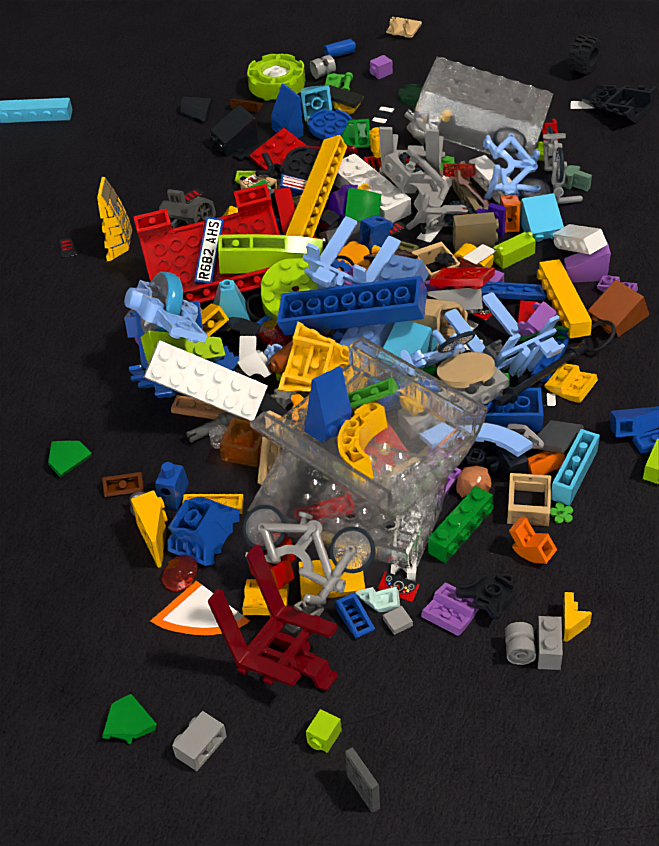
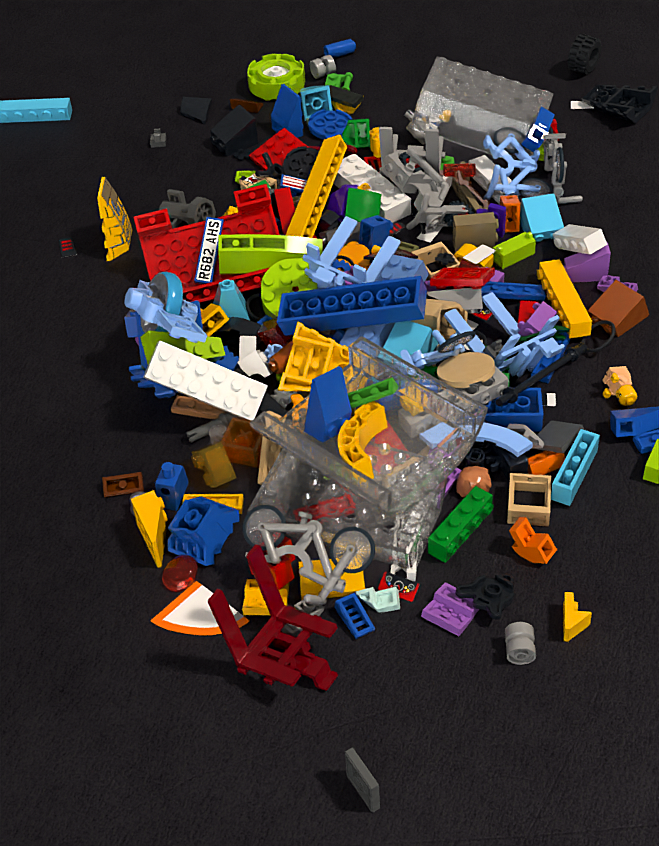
(66, 456): green slope -> none
(128, 720): green slope -> none
(158, 139): none -> dark grey tile
(189, 196): sticker -> none
(199, 740): light grey brick -> none
(215, 464): none -> clear yellow brick
(323, 731): lime brick -> none
(381, 67): medium lavender brick -> none
(383, 114): sticker -> none
(397, 620): light grey tile -> none
(403, 27): tan plate -> none
(409, 94): clear green tile -> none
(539, 126): none -> blue slope
(549, 643): light grey brick -> none
(561, 513): bright green plant -> none
(571, 383): yellow slope -> none
(577, 178): sand green brick -> none
(619, 385): none -> piece

